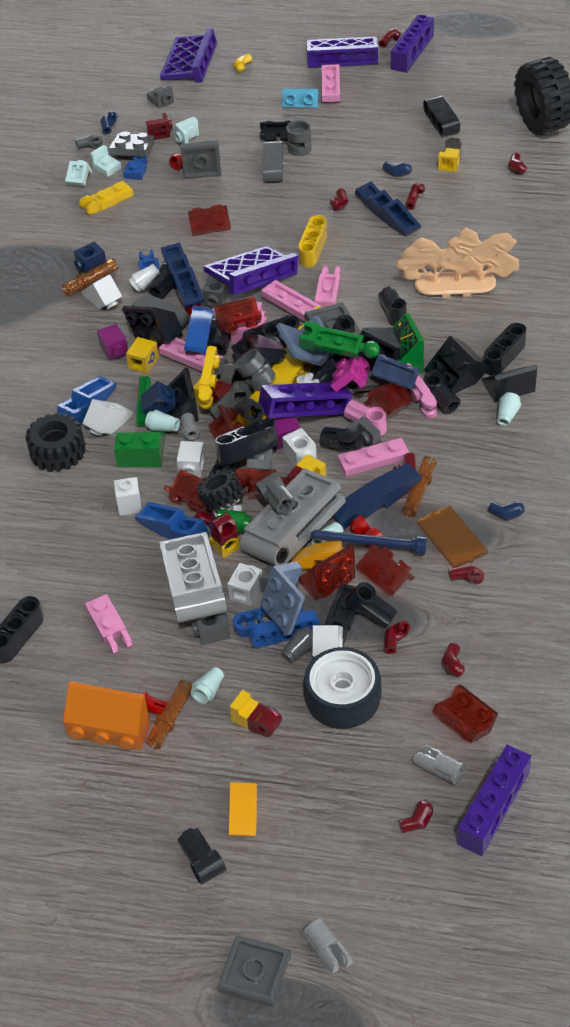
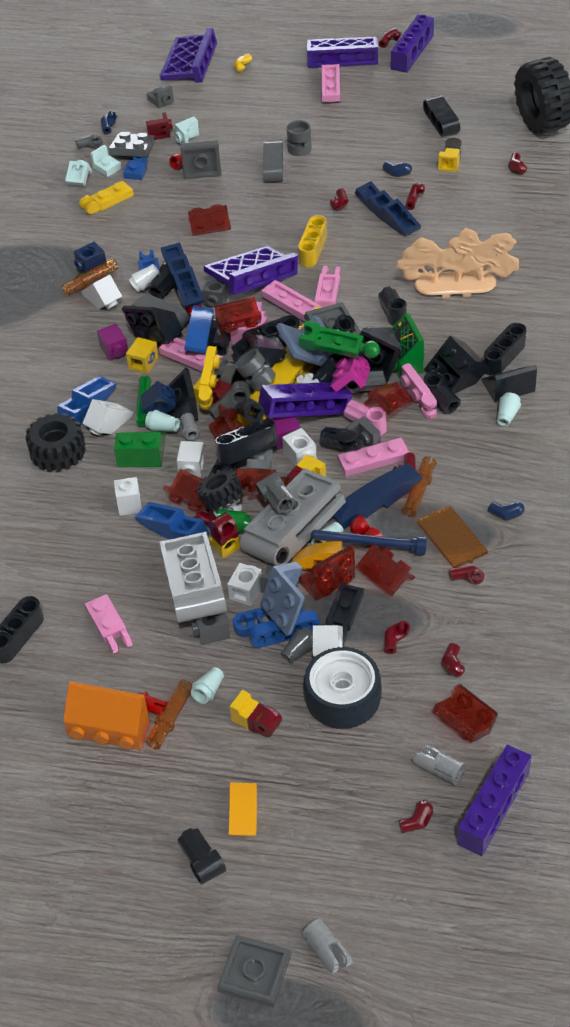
(270, 130): black hinge -> none
(300, 98): medium azure hinge -> none
(364, 599): black piece -> none
(395, 372): dark blue tile -> none

